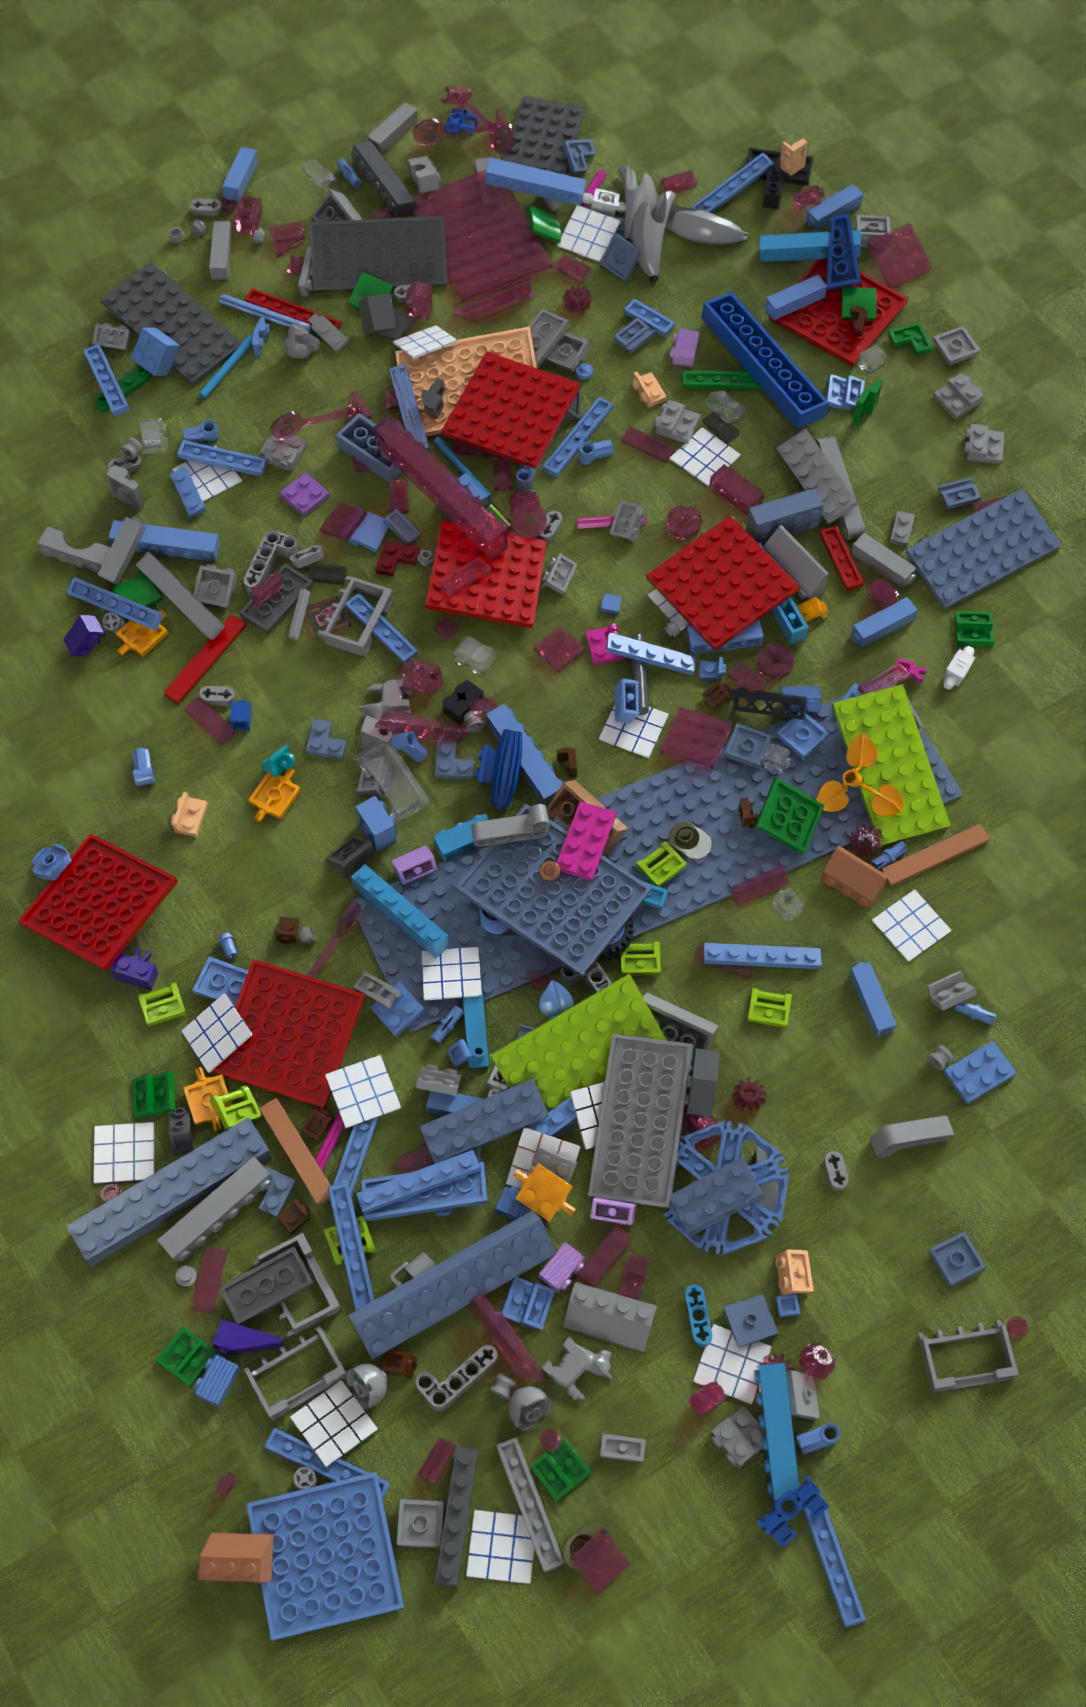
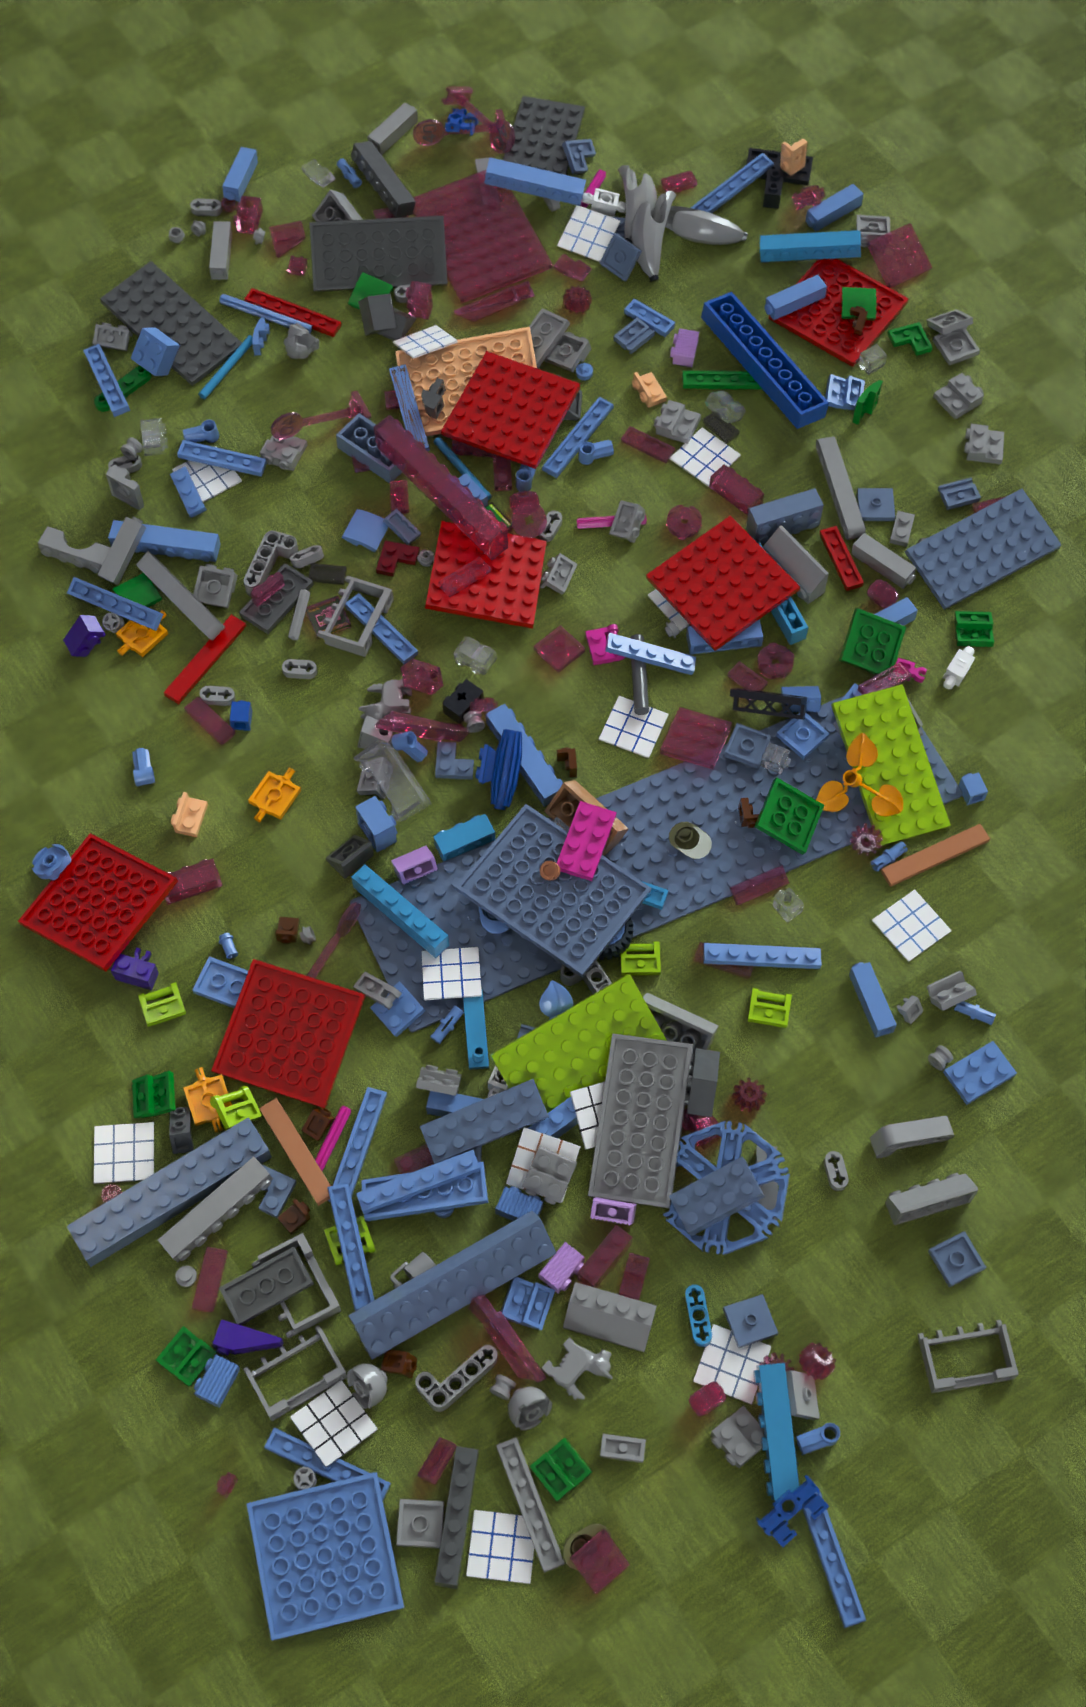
(194, 880): none -> clear pink brick
(216, 1032): white piece -> none
(237, 1558): nougat slope -> none
(279, 761): teal hips -> none
(299, 669): none -> light grey beam
(304, 494): medium lavender plate -> none
(306, 278): light grey plate -> none
(320, 743): sand blue plate -> none
(328, 332): light grey hinge -> none
(343, 521): clear pink tile -> none
(363, 1091): white piece -> none
(424, 174): light grey arch -> none
(446, 628): clear pink tile -> none
(459, 1053): medium blue tile -> none
(512, 829): light grey beam -> none
(538, 979): clear pink tile -> none
(544, 224): green slope -> none
(544, 1192): light orange plate -> none
(548, 1435): clear pink bush -> none
(611, 604): medium blue tile -> none
(626, 700): medium blue brick -> none
(664, 869): lime plate -> none
(712, 670): medium blue bracket -> none
(717, 694): reddish brown bracket -> none
(787, 1305): medium blue tile -> none
(794, 1272): light nougat bracket -> none
(812, 609): light orange bracket -> none
(816, 472): light grey plate -> none
(841, 257): blue wedge -> none
(854, 877): nougat slope -> none
(872, 642): none -> green plate
(876, 504): none -> sand blue plate
(911, 1009): none -> light grey tile
(930, 1198): none -> light grey slope
(950, 321): none -> light grey plate
(973, 788): none -> medium blue brick
(1017, 1326): clear pink plate -> none

